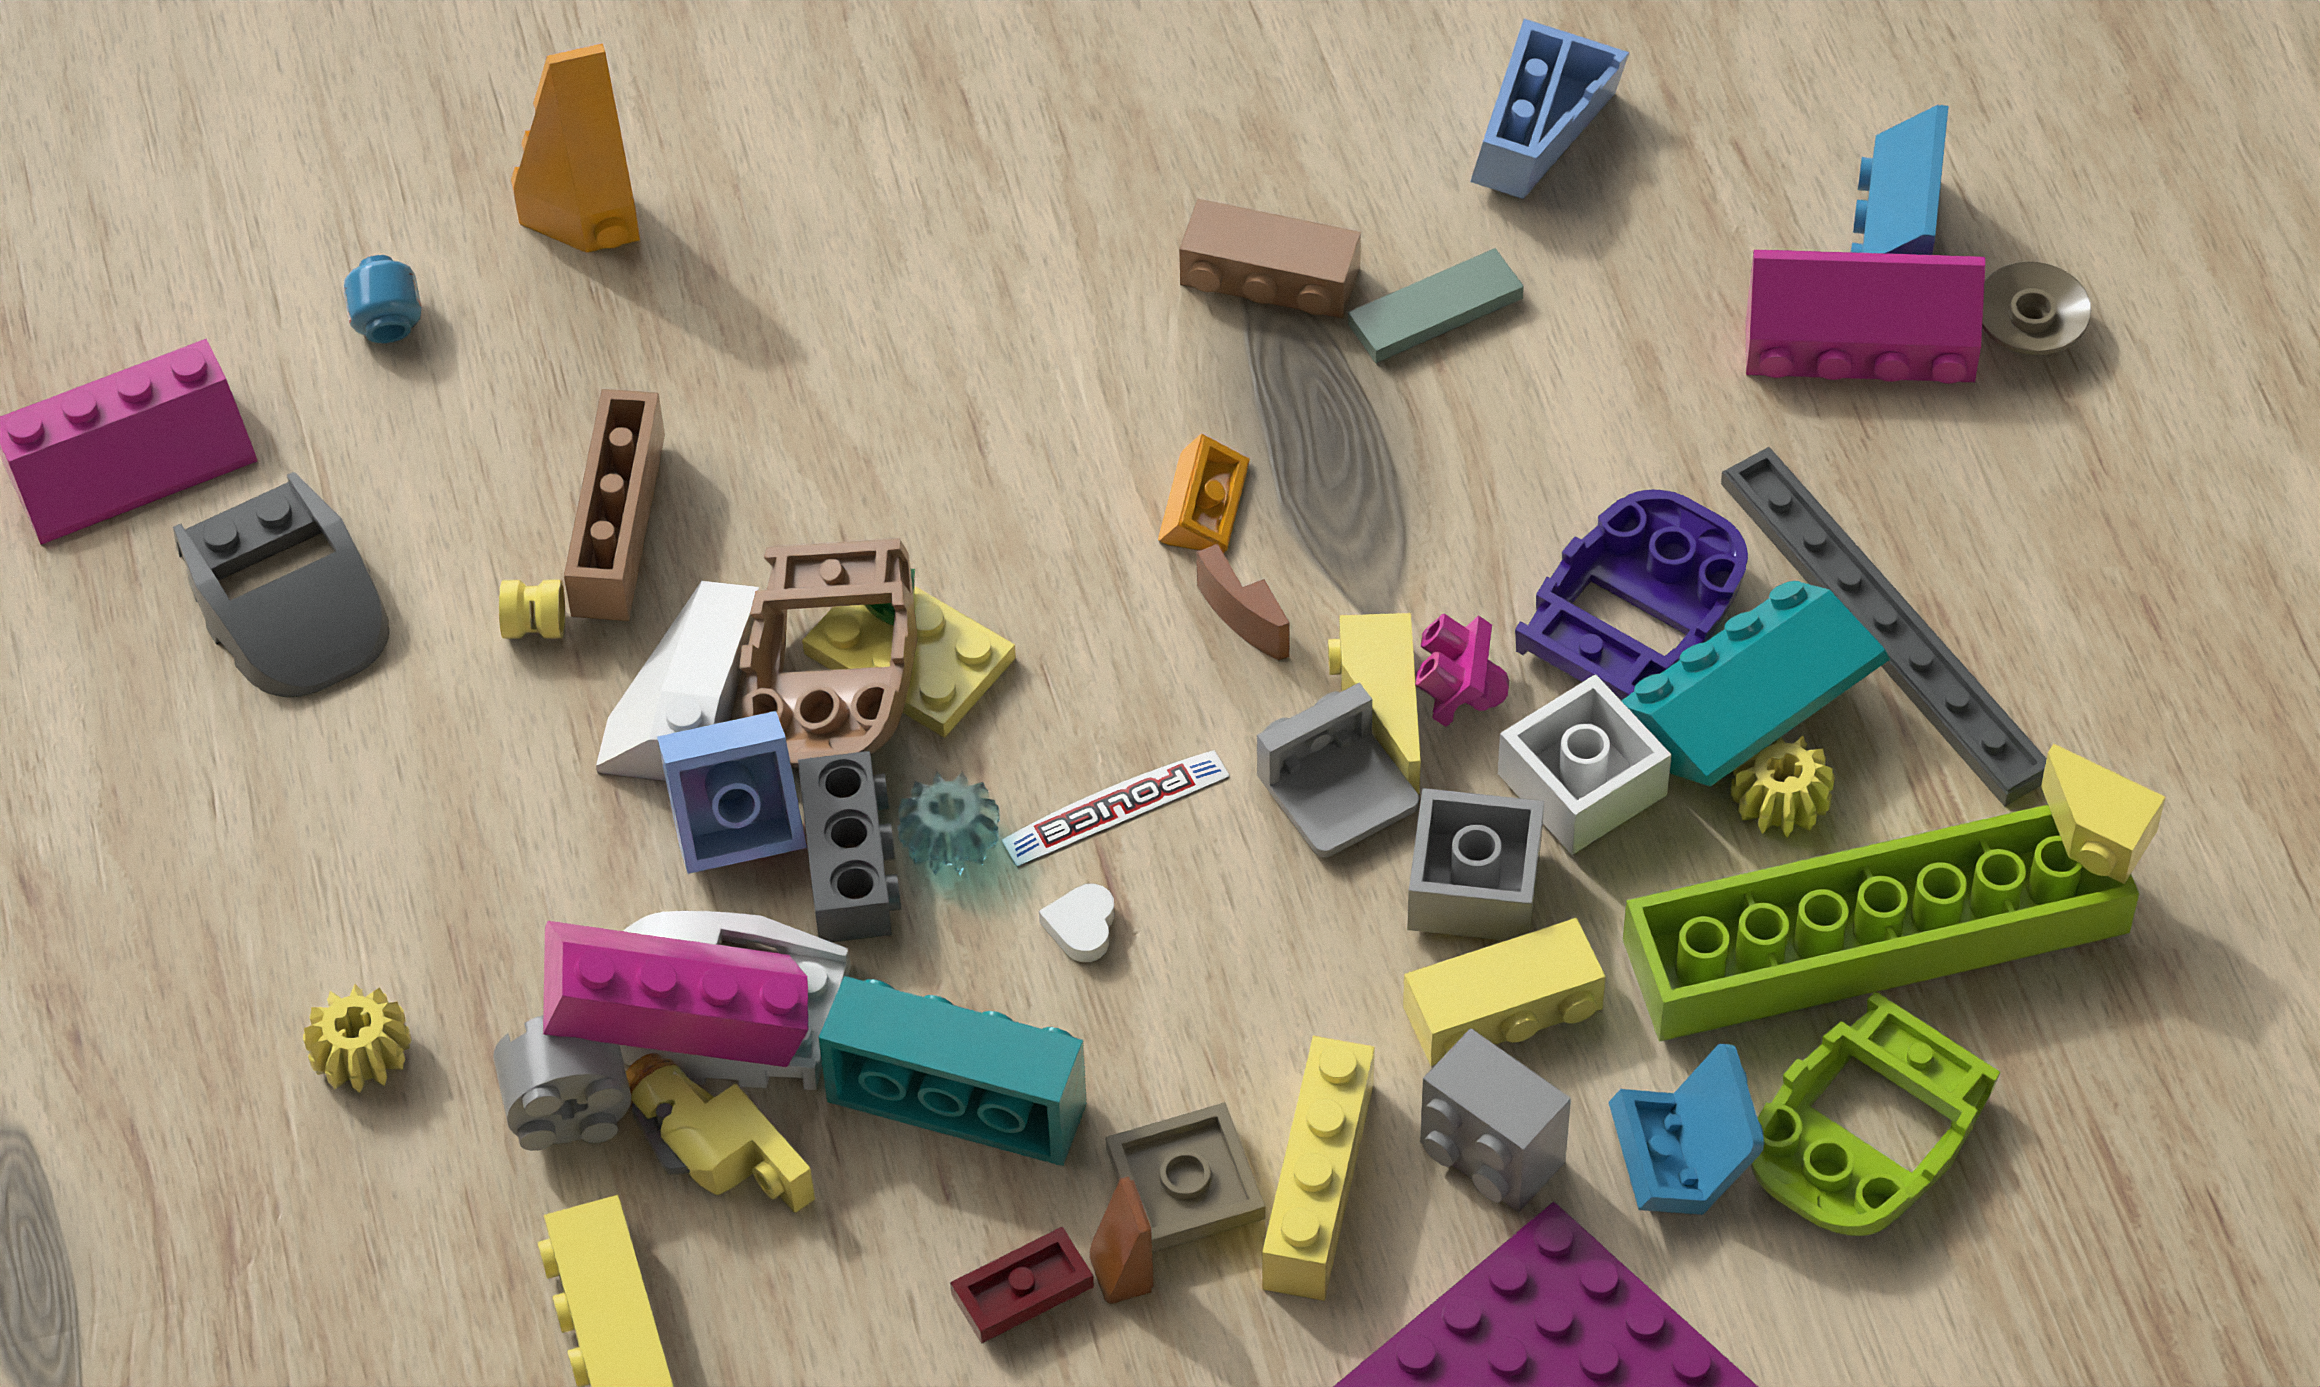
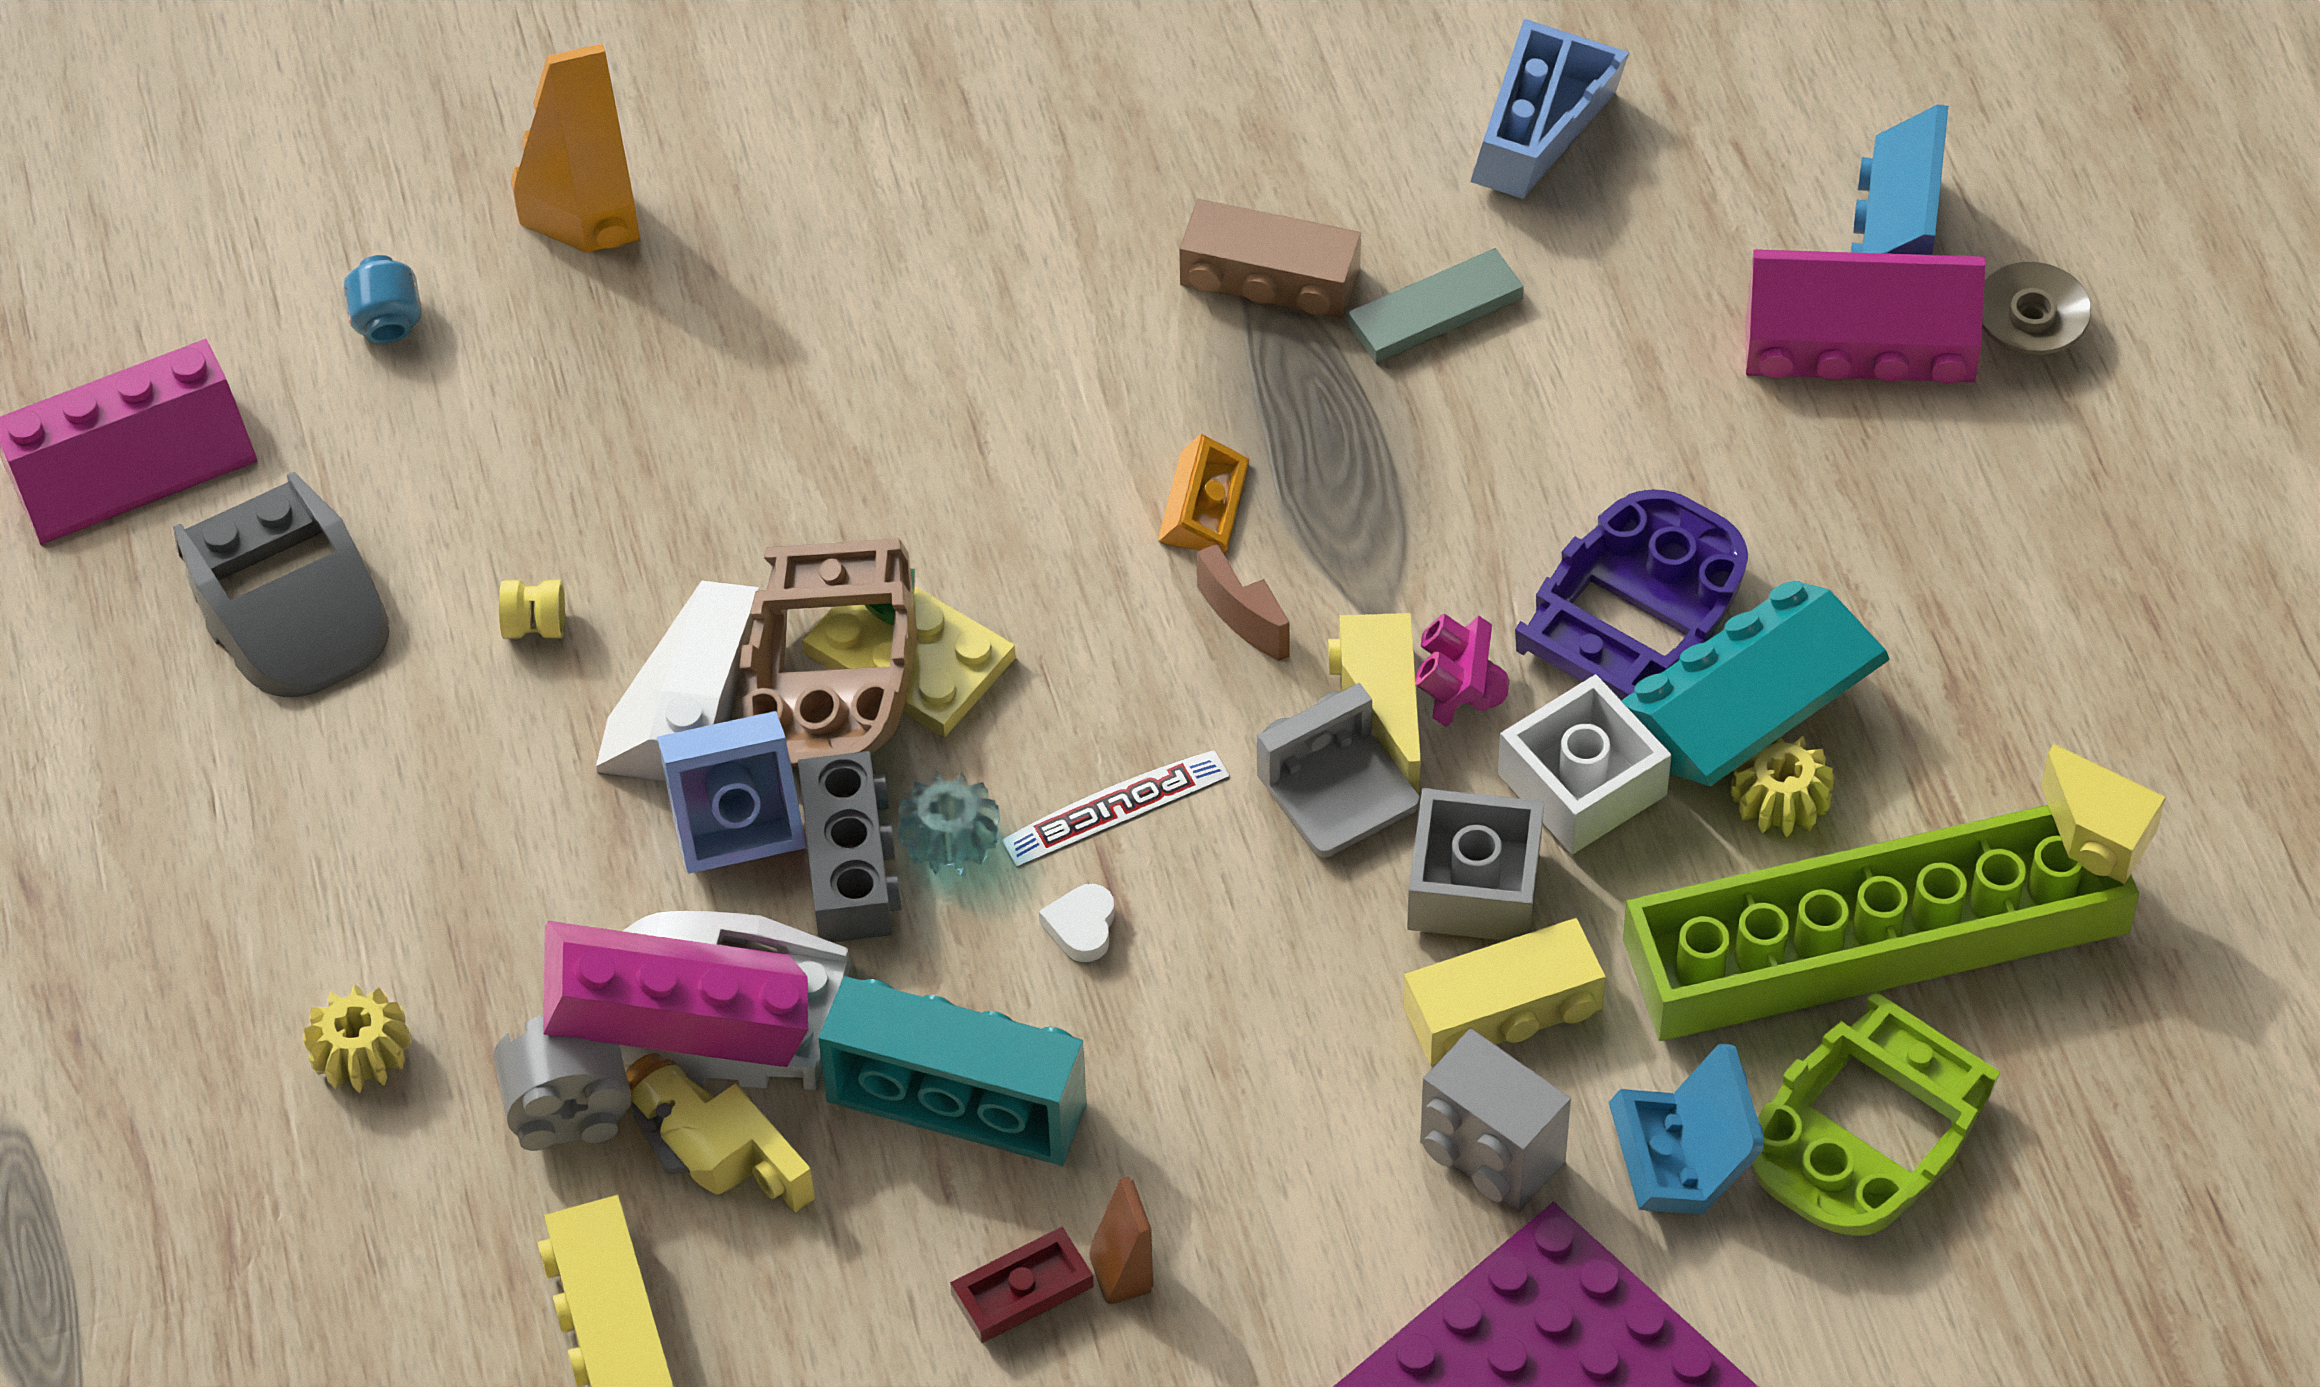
(614, 505): medium nougat brick -> none
(1189, 1175): dark tan plate -> none
(1318, 1168): light yellow brick -> none
(1918, 657): dark grey tile -> none

